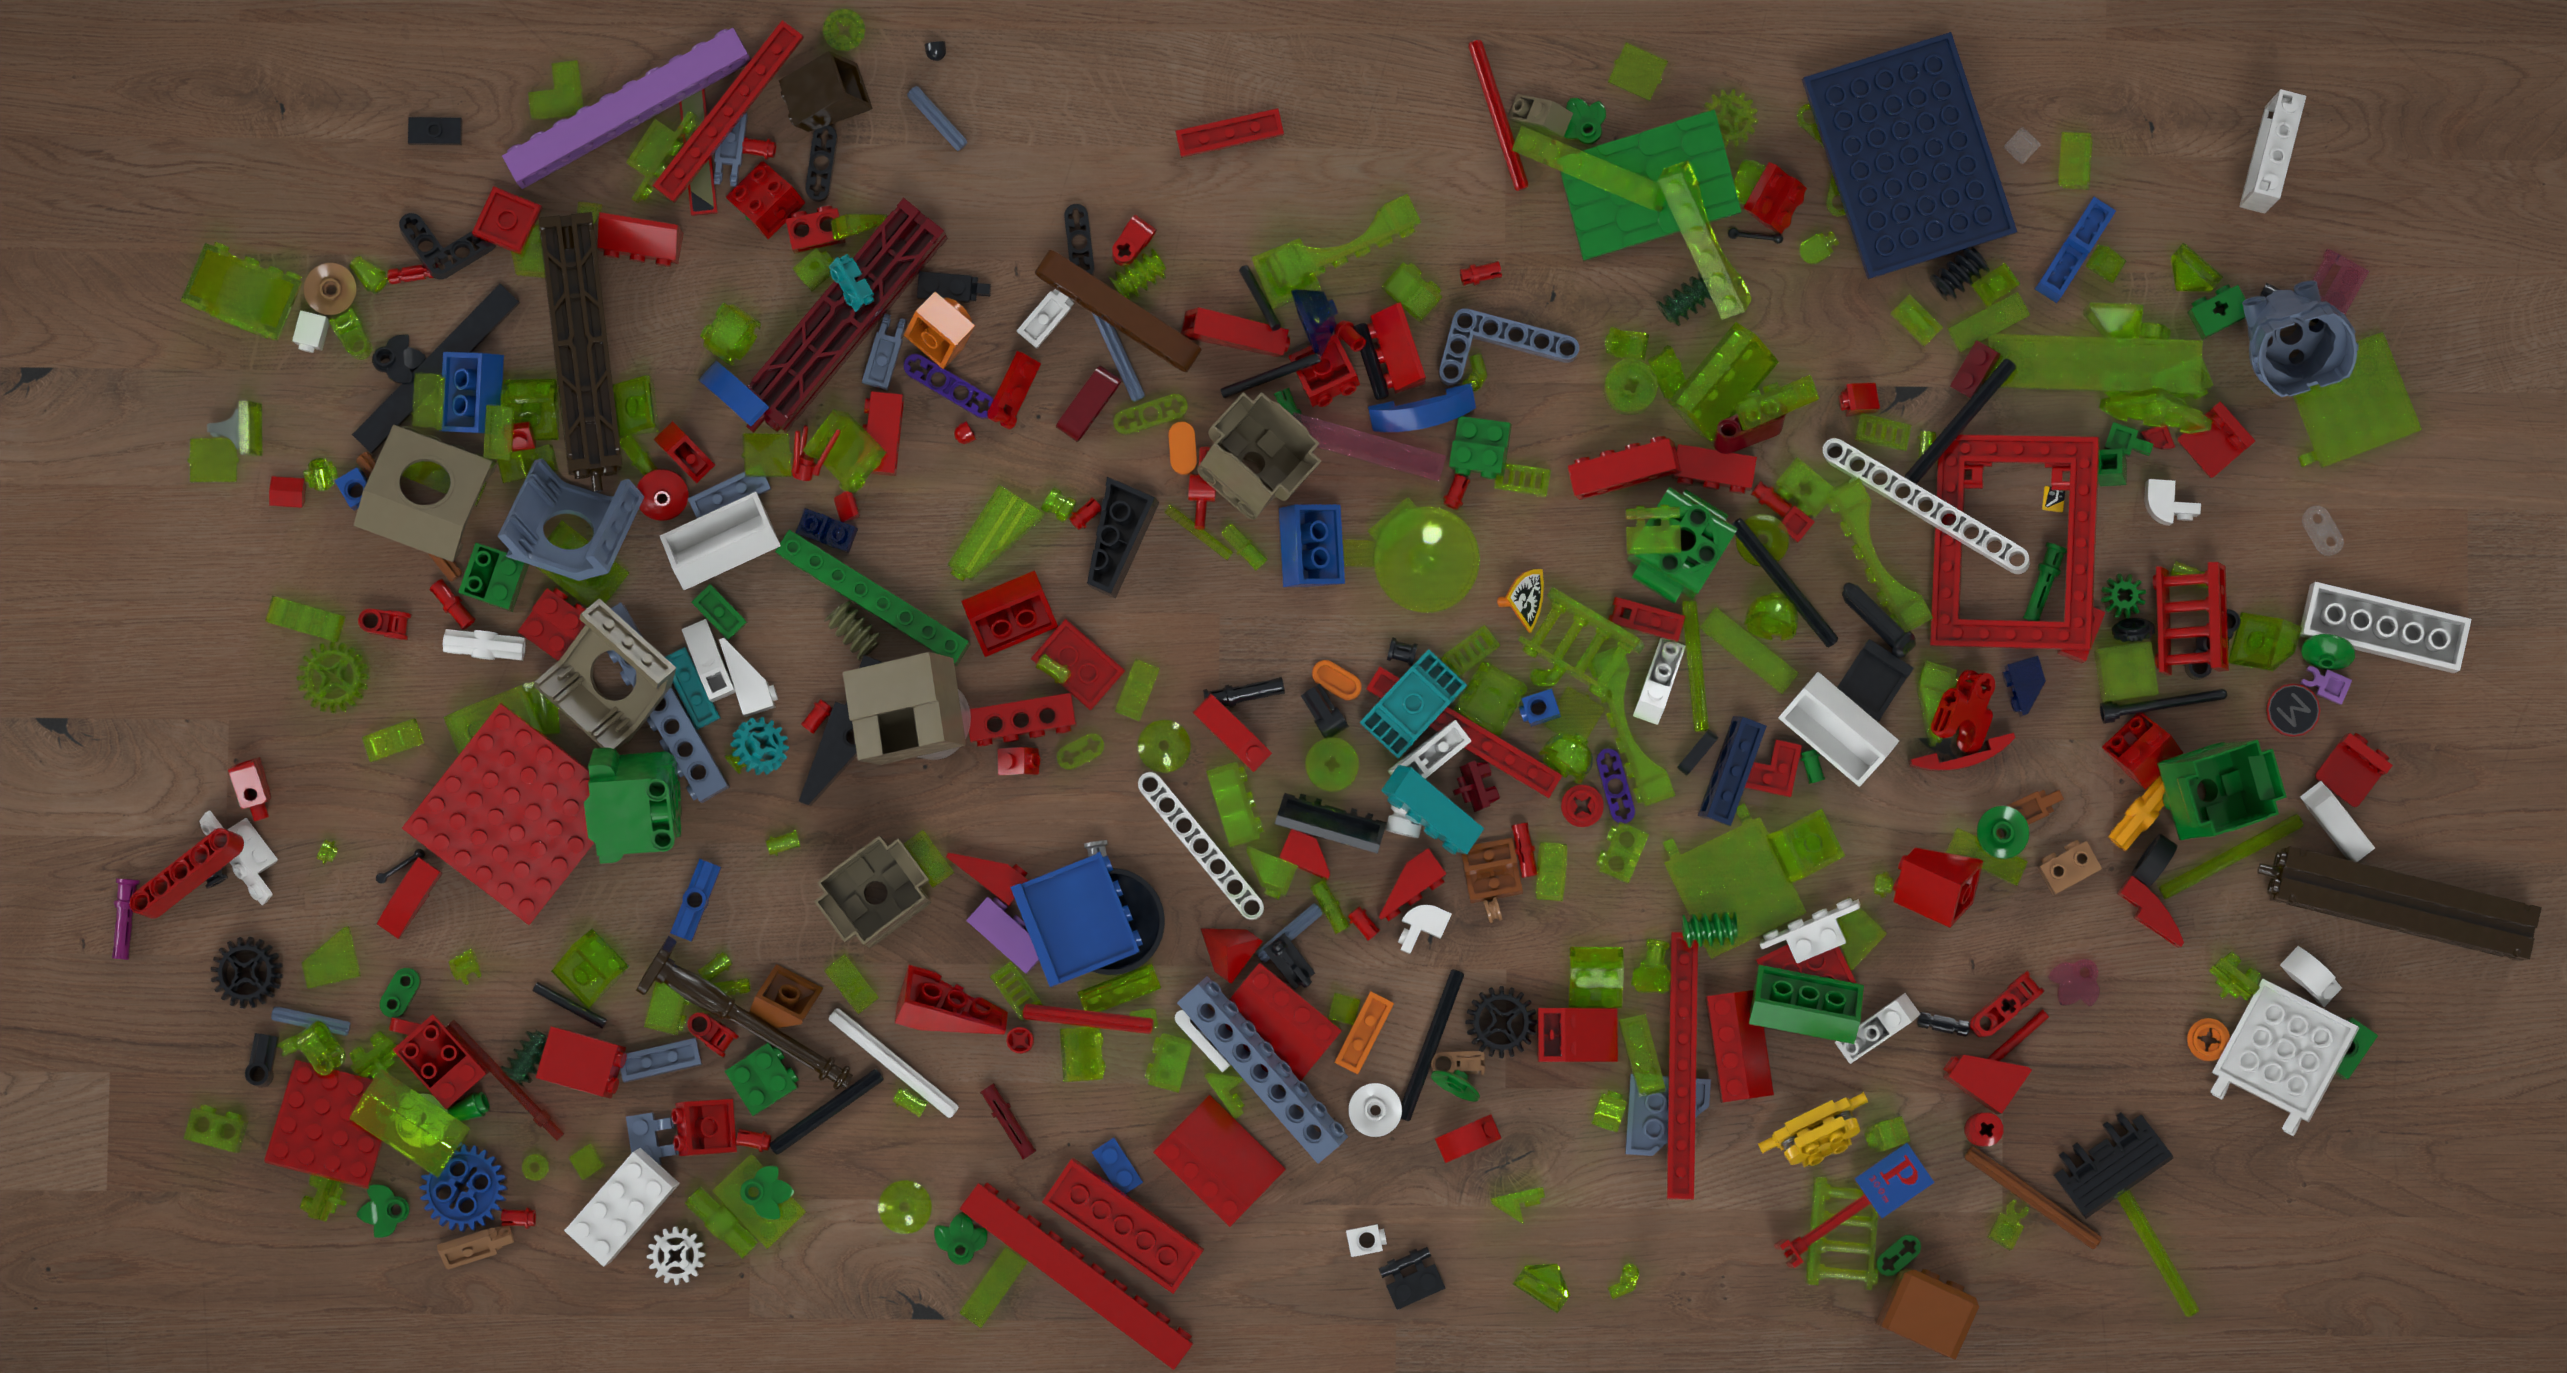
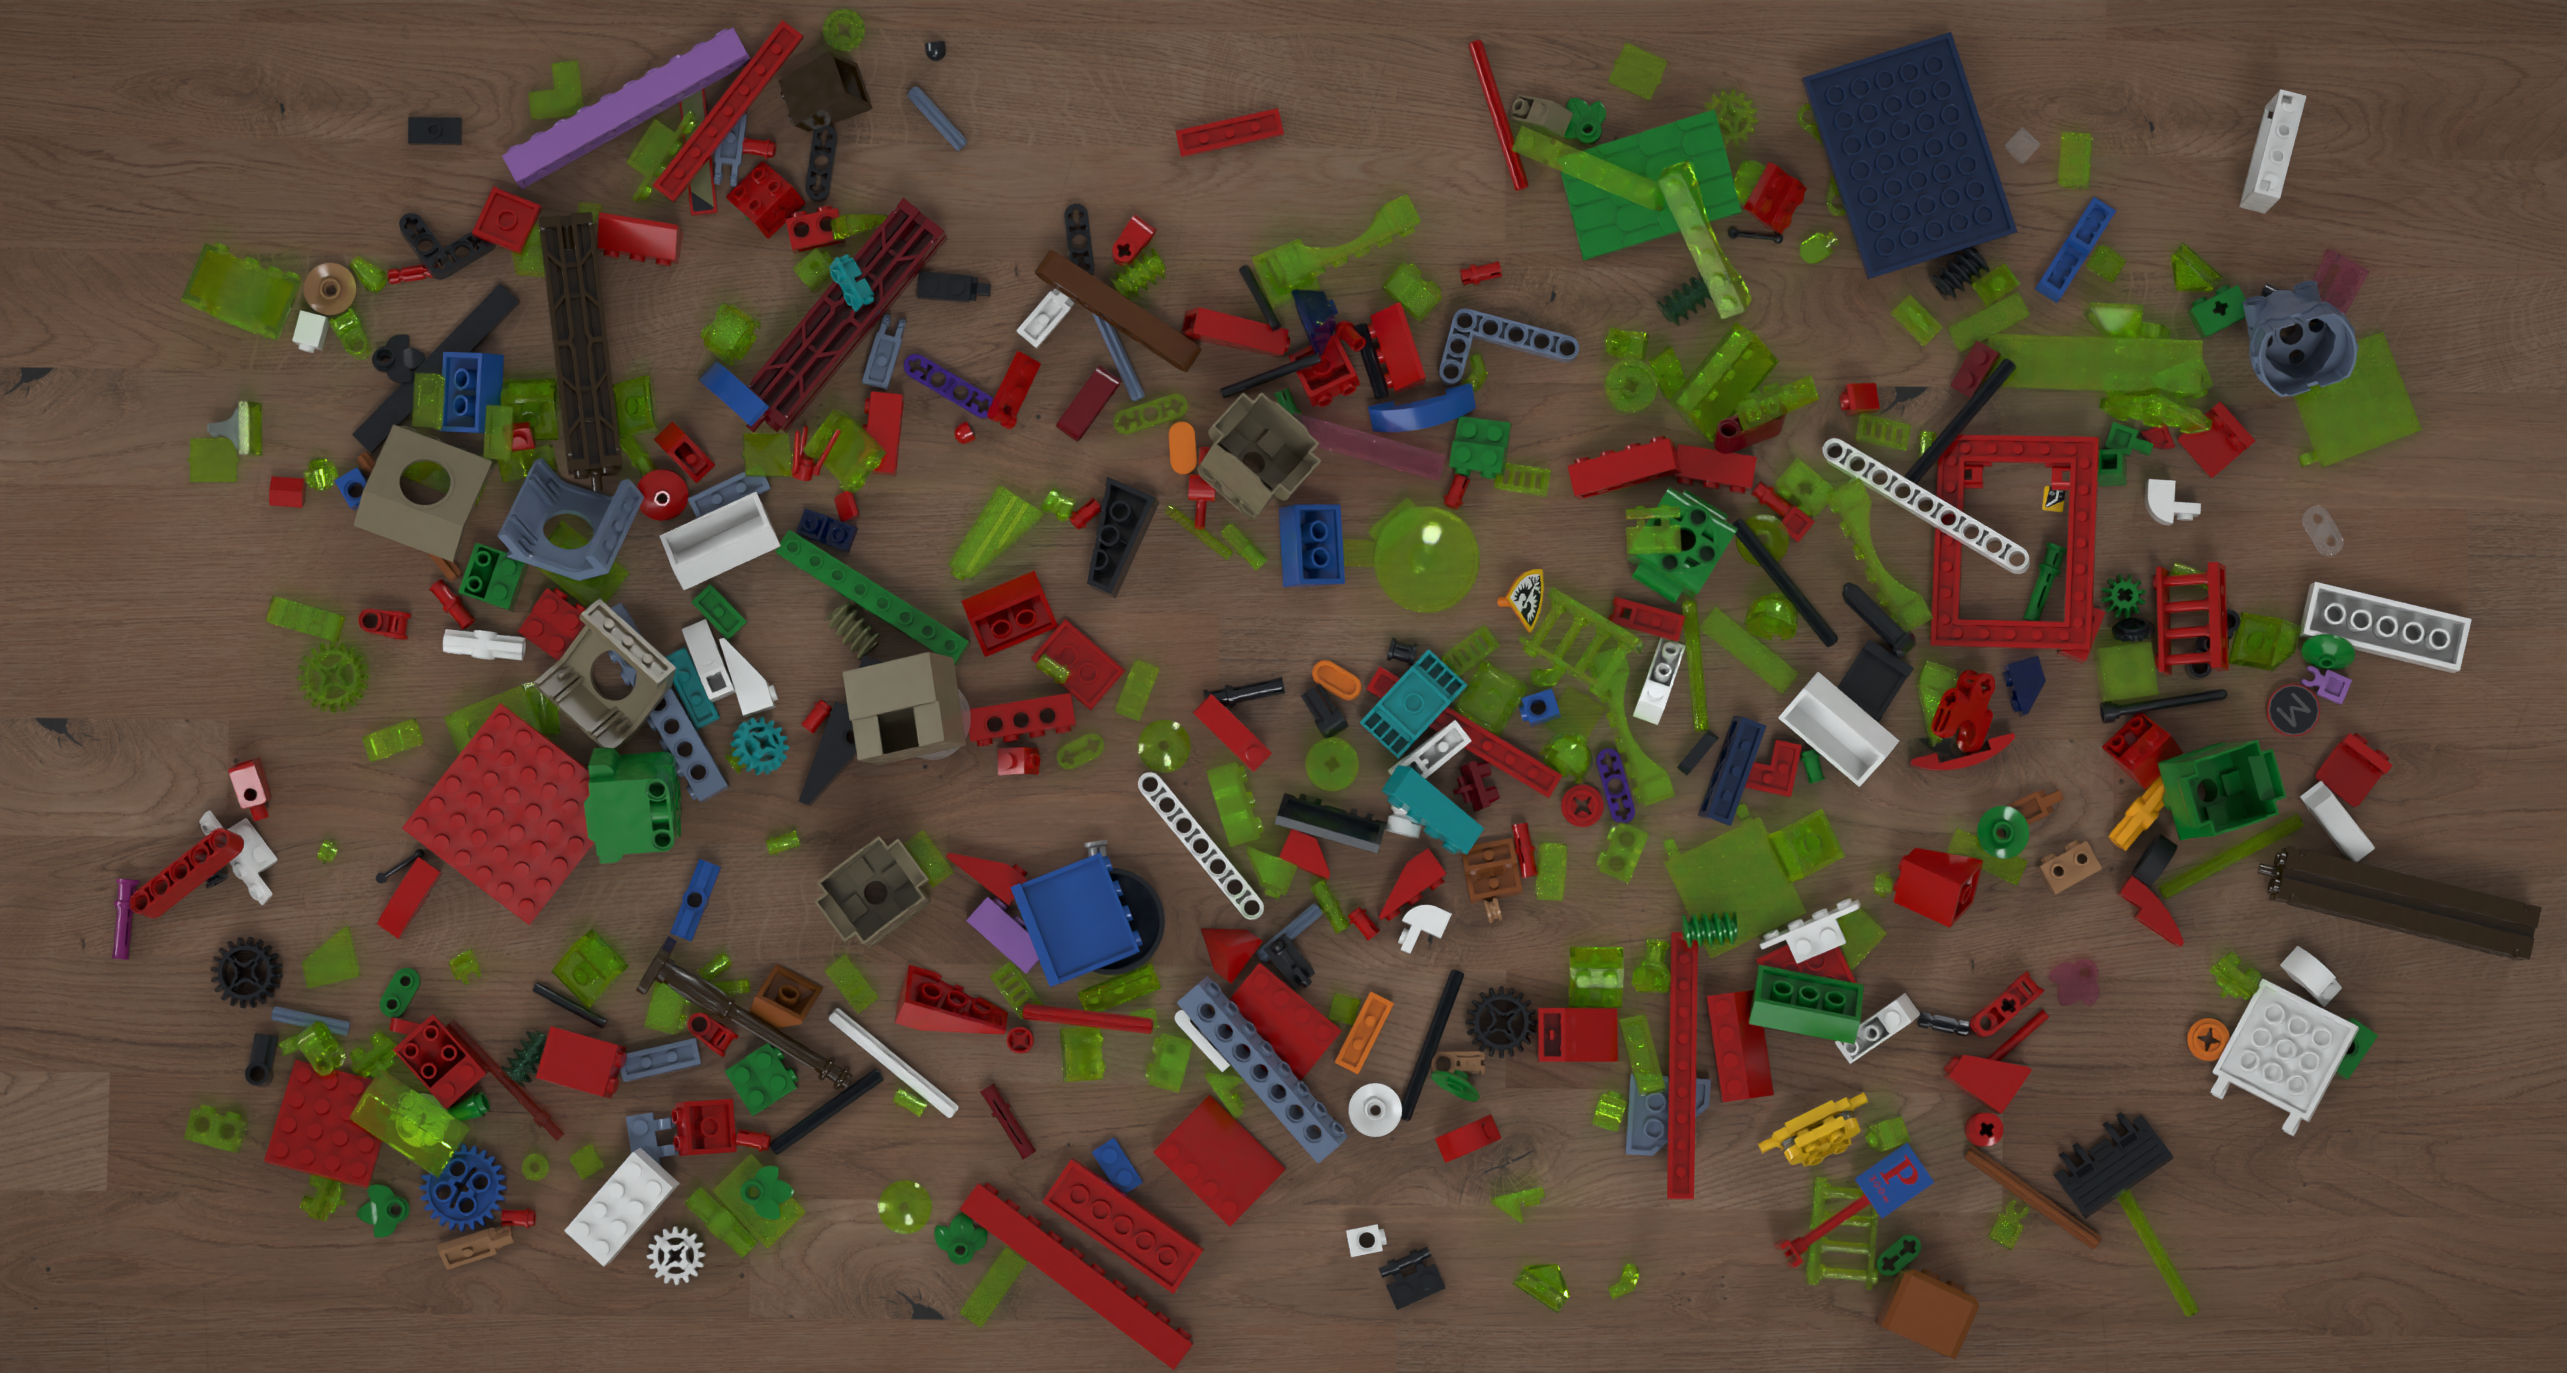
(940, 329): orange piece -> none

